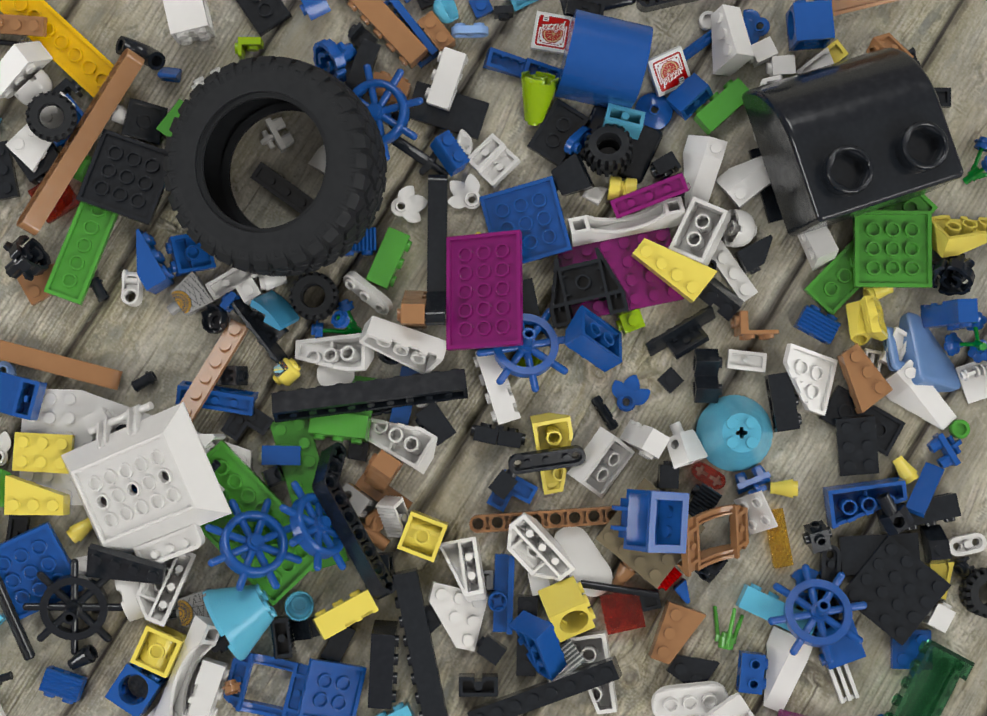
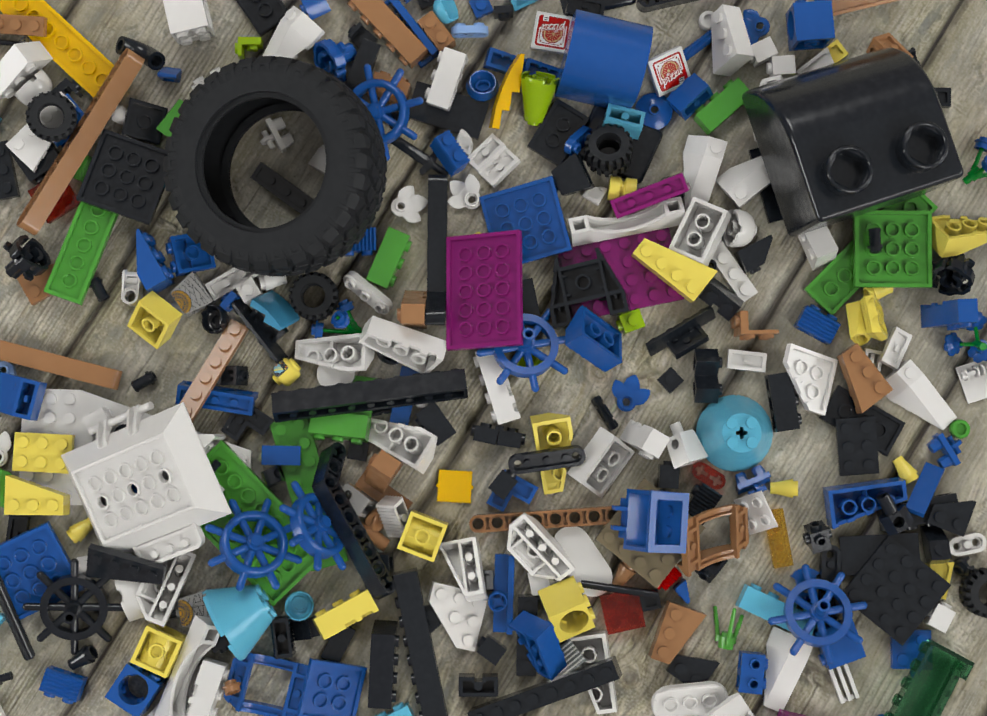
(154, 319): none -> light yellow brick
(293, 35): none -> white wedge
(454, 486): none -> yellow piece
(482, 85): none -> blue hat
(509, 85): none -> yellow slope
(664, 166): black brick -> none
(875, 240): none -> black pin
(929, 358): medium blue piece -> none
(951, 516): none -> black wing

